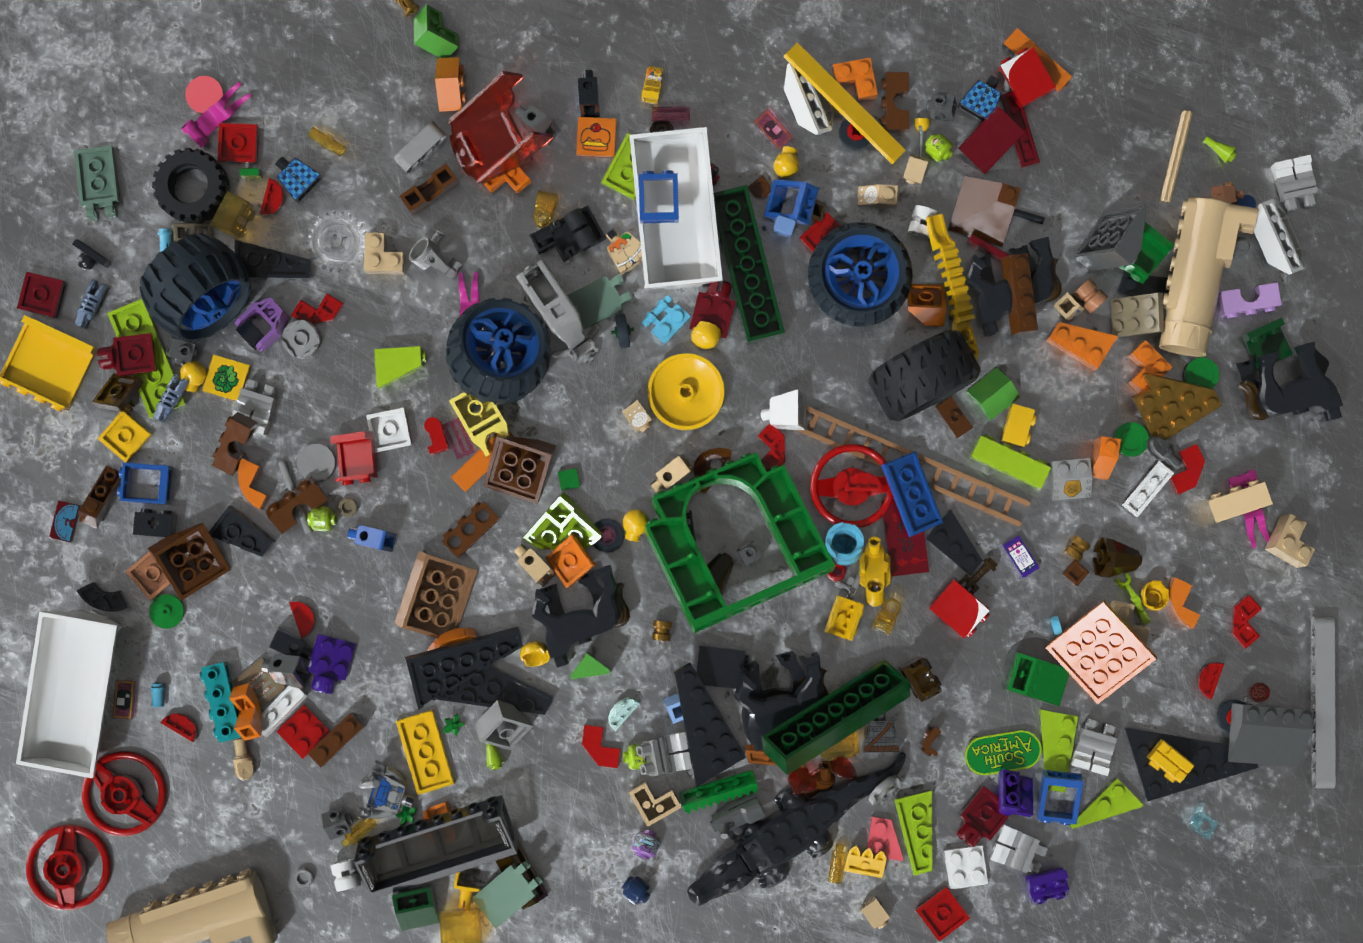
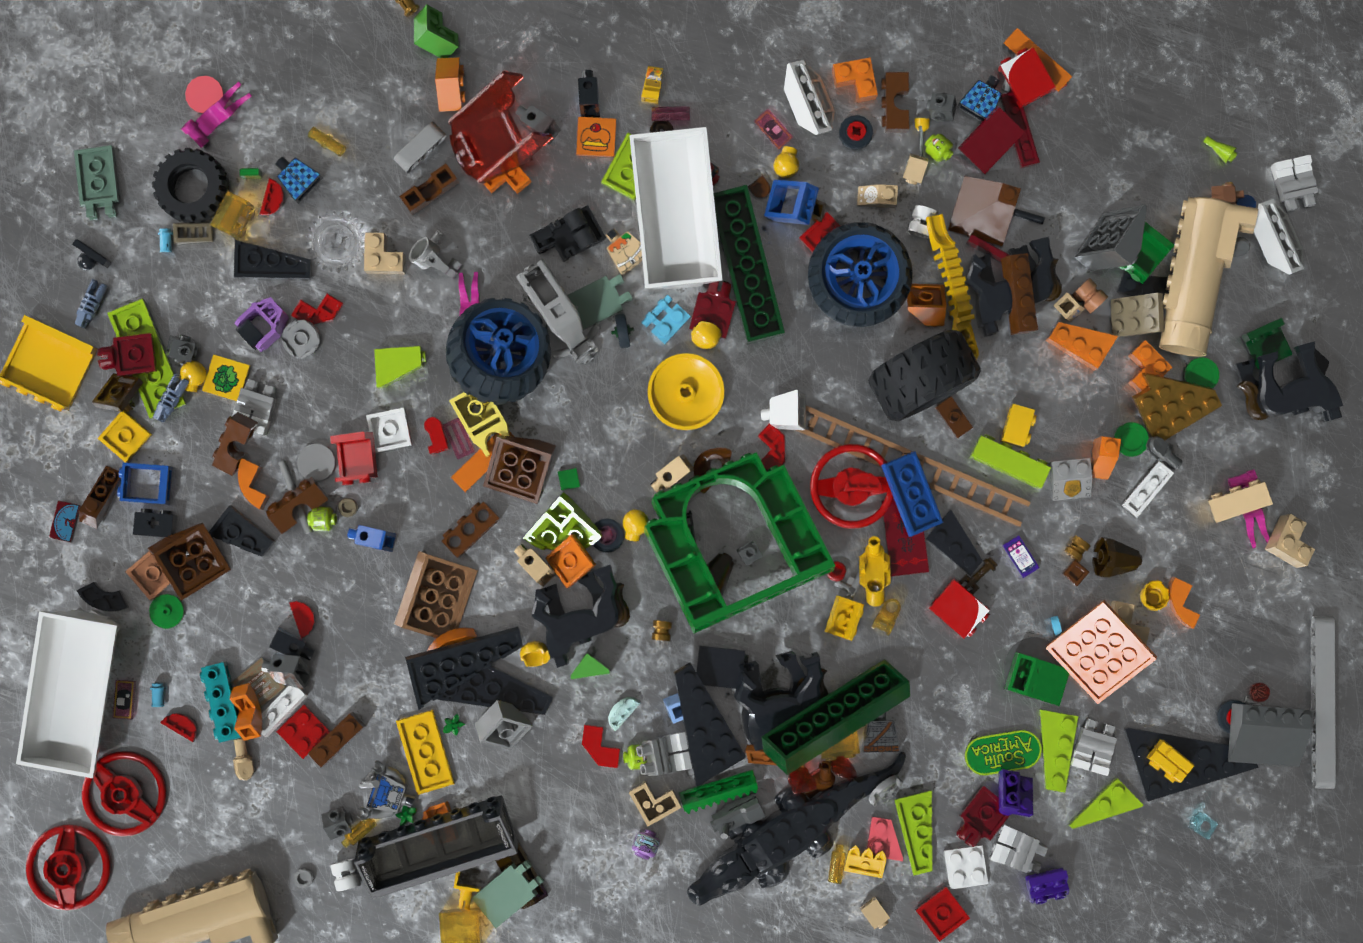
(40, 294): dark red plate -> none
(195, 287): black wheel -> none
(237, 143): red plate -> none
(329, 662): dark purple plate -> none
(415, 907): dark green slope -> none
(493, 758): lime cone -> none
(544, 205): clear yellow piece -> none
(636, 890): dark blue head -> none
(637, 417): tan slope -> none
(661, 217): blue window -> none
(784, 226): medium blue slope -> none
(844, 102): yellow tile -> none
(844, 543): medium azure tile -> none
(922, 681): dark brown brick -> none
(929, 735): reddish brown bracket -> none
(994, 393): bright green slope -> none
(1062, 779): blue window -> none
(1135, 599): lime piece -> none
(1176, 156): tan axle -> none
(1194, 464): red tile -> none
(1209, 678): red plate -> none
(1241, 627): red tile -> none
(1266, 298): lavender arch -> none

